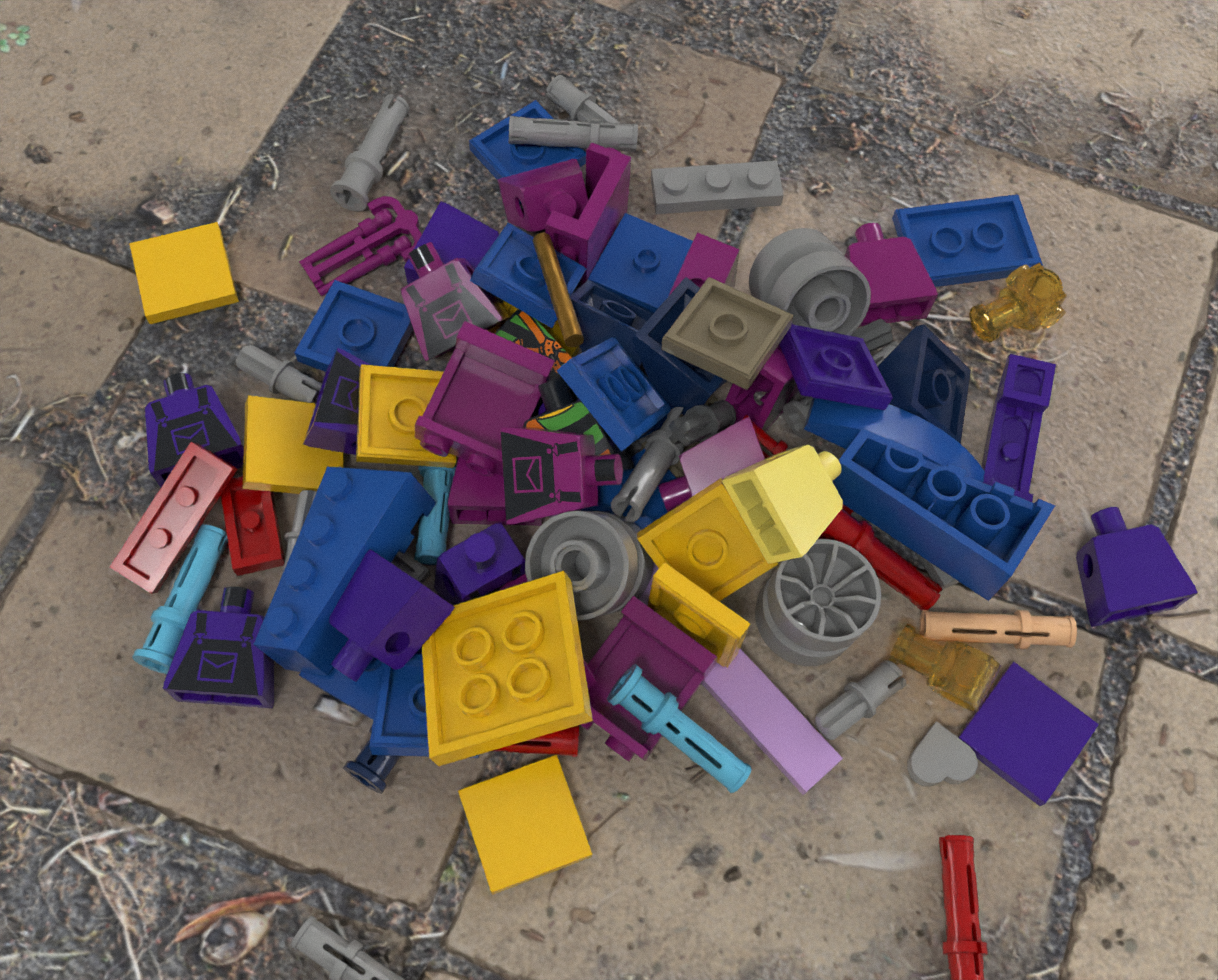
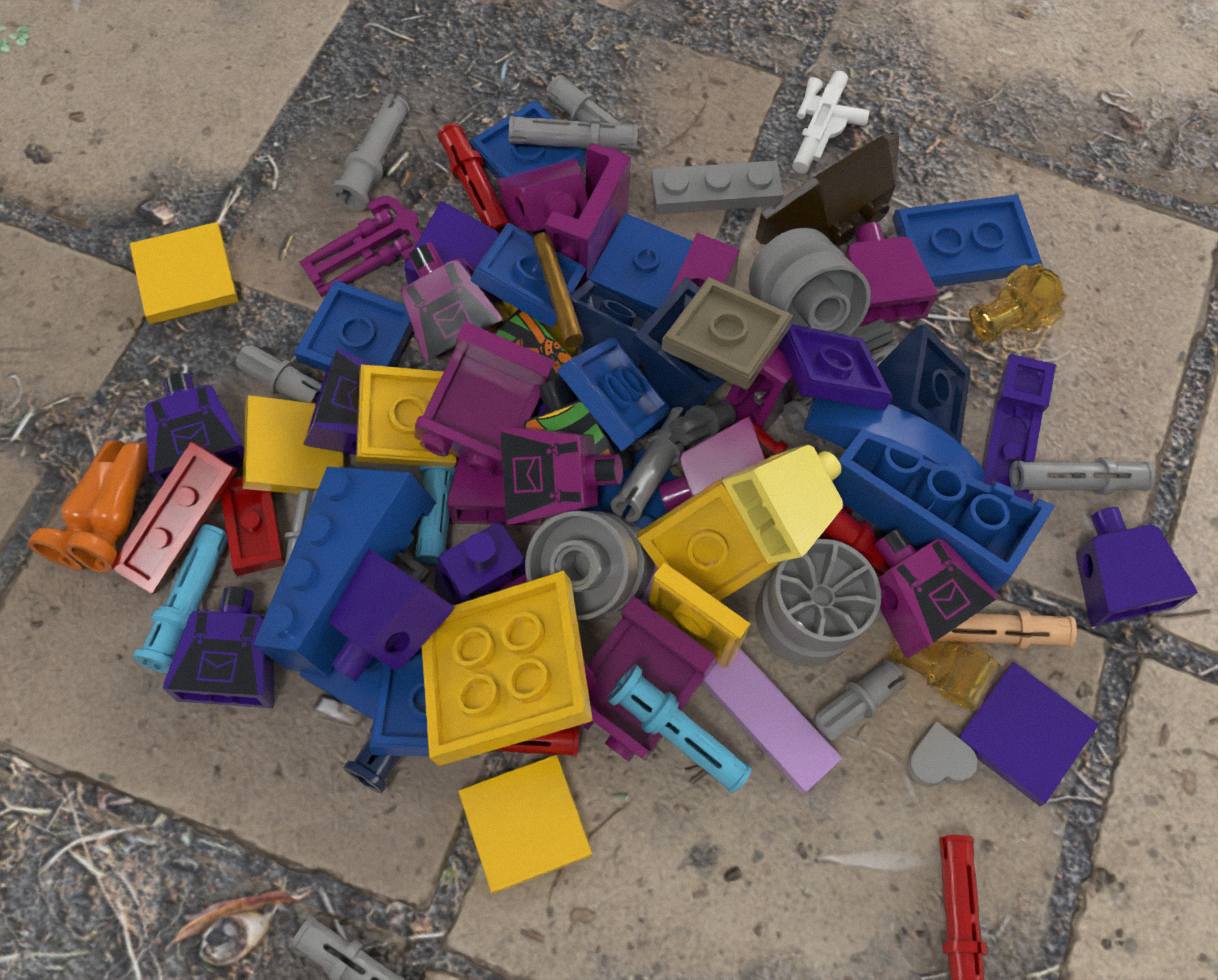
(97, 510): none -> orange piece
(467, 167): none -> red pin
(827, 120): none -> white piece
(839, 197): none -> dark brown wedge
(927, 591): none -> torso
(1129, 476): none -> light grey pin

